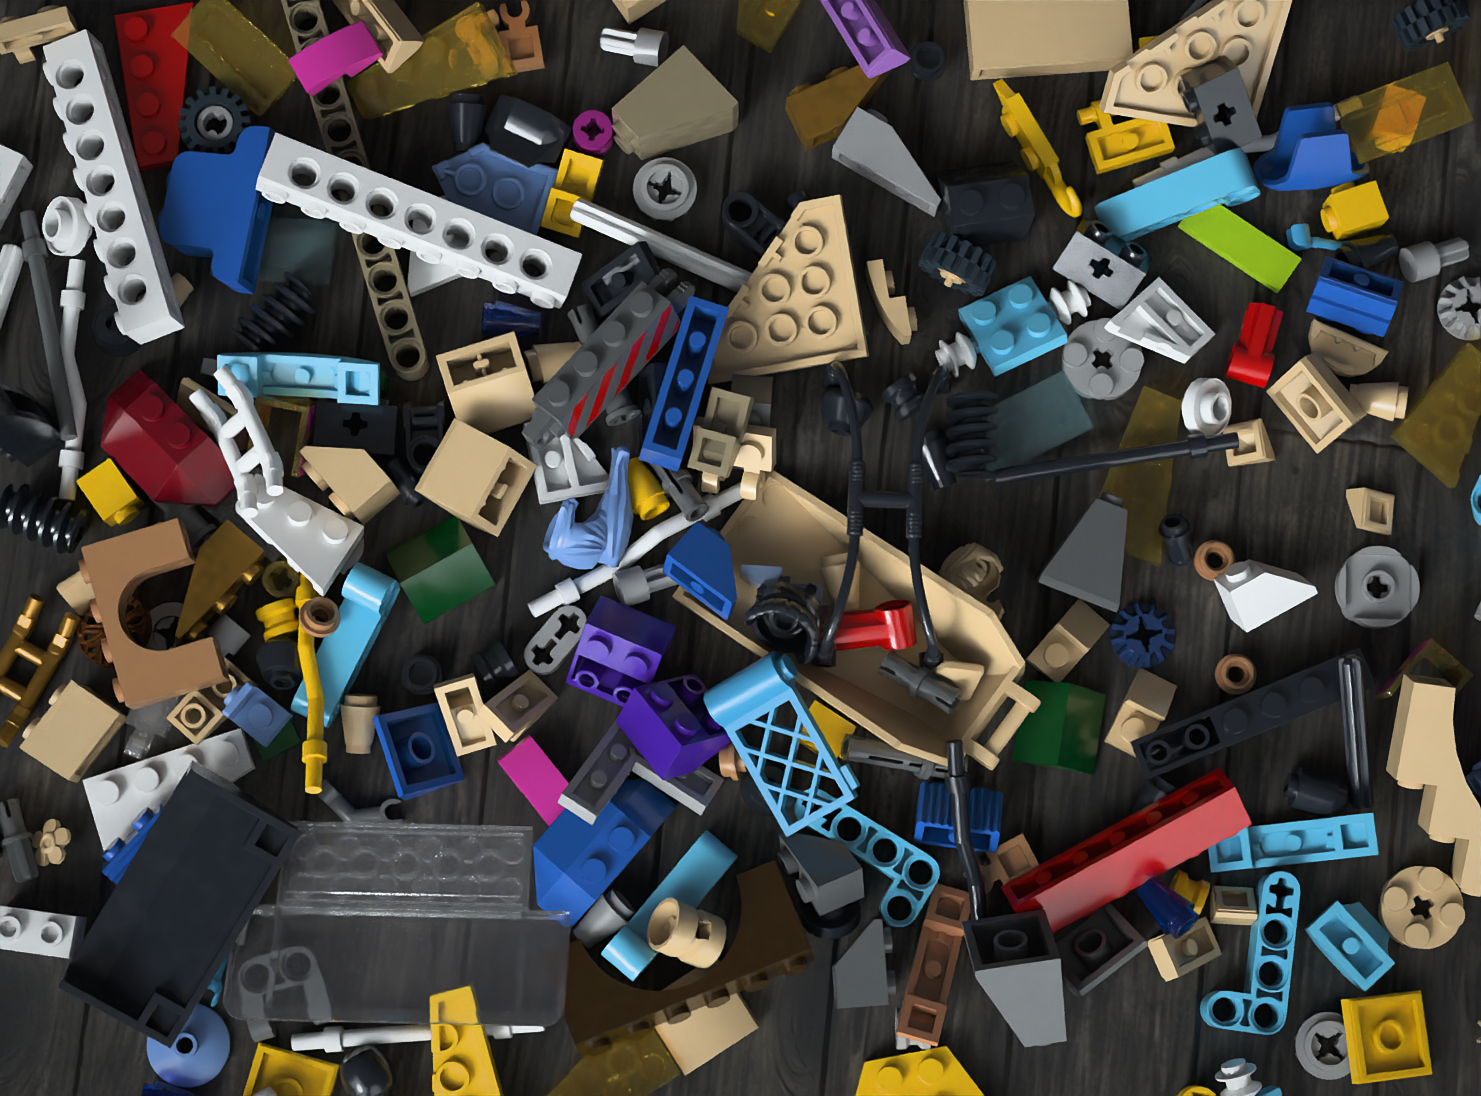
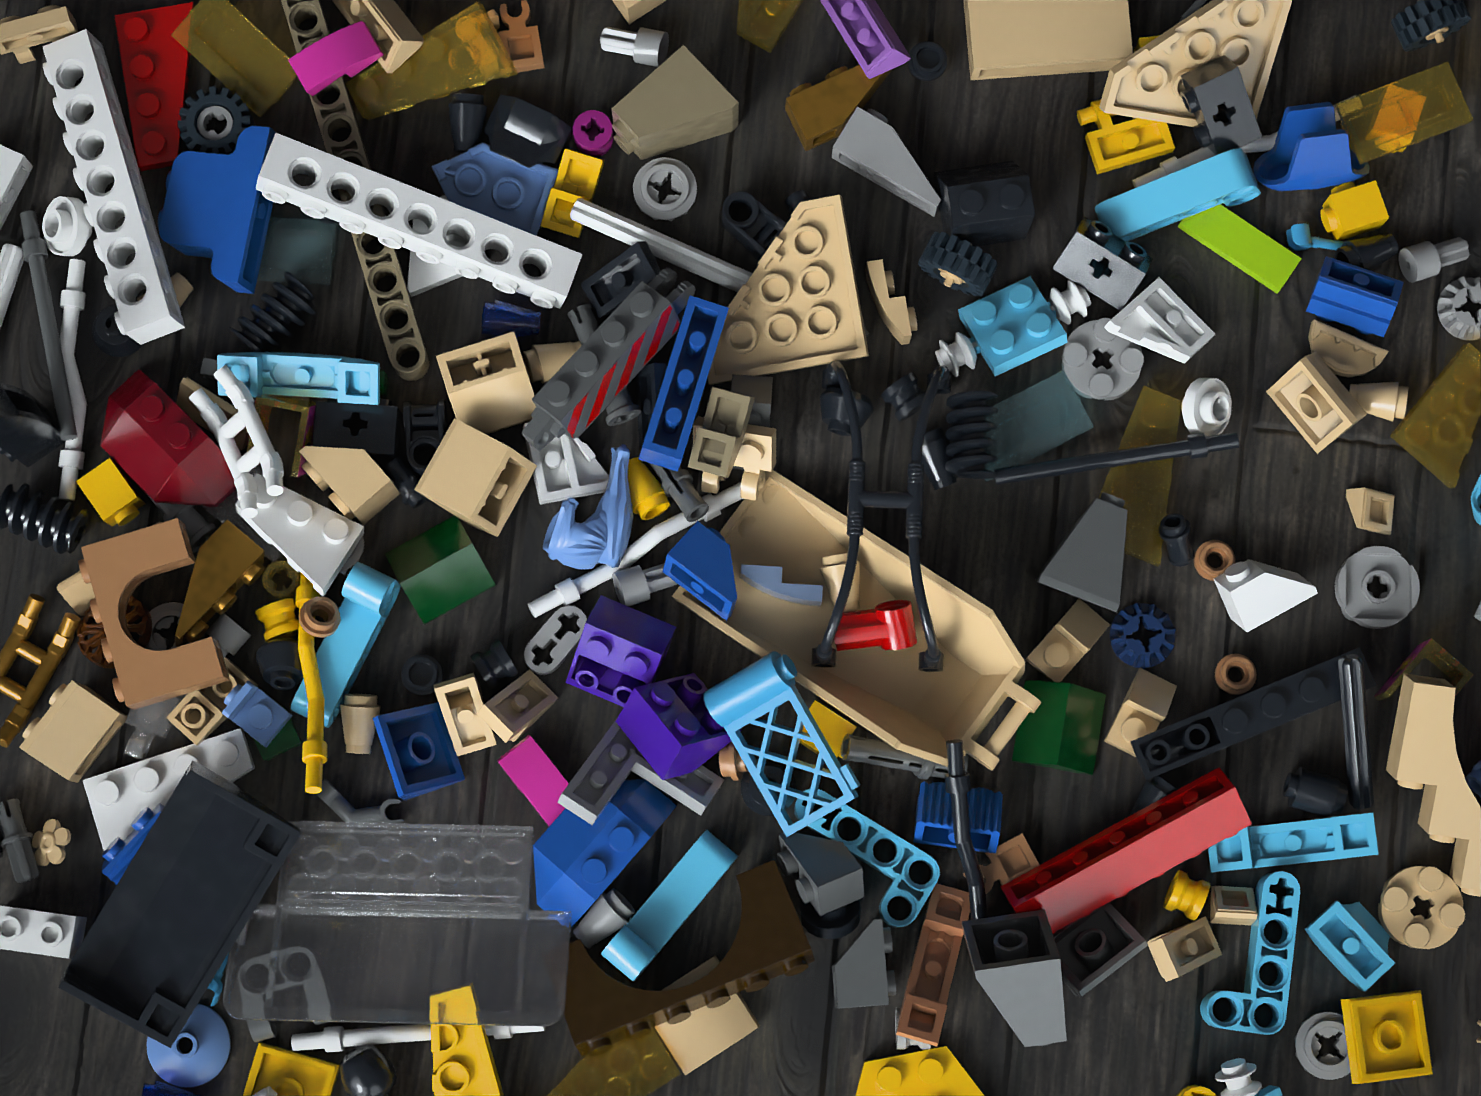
(686, 933): tan wheel -> none
(788, 618): black hair -> none
(920, 682): dark grey pin -> none
(960, 675): tan slope -> none
(974, 572): tan hair -> none
(1036, 149): yellow plate -> none
(1168, 908): clear blue cone -> none
(1252, 354): red piece -> none
(1253, 443): tan slope -> none

